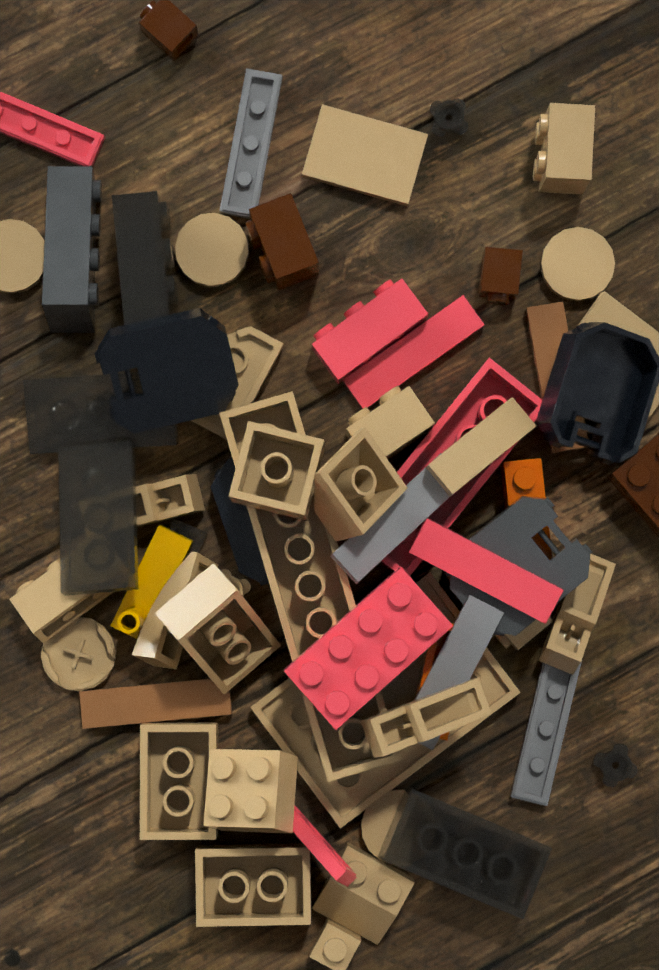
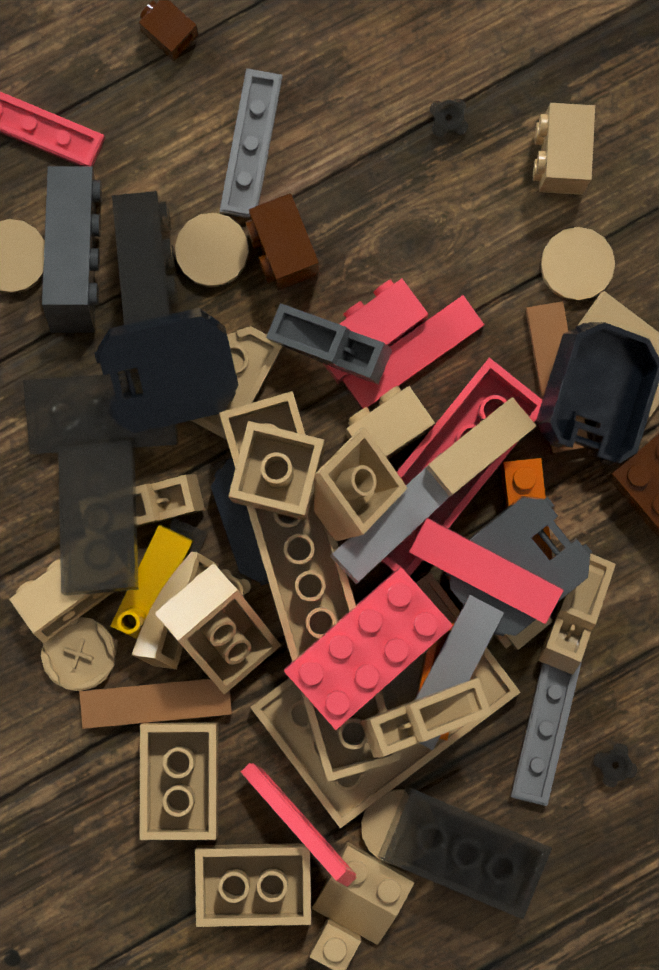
(250, 790): tan brick -> none
(329, 343): none -> dark grey slope
(364, 155): tan tile -> none
(500, 275): reddish brown brick -> none

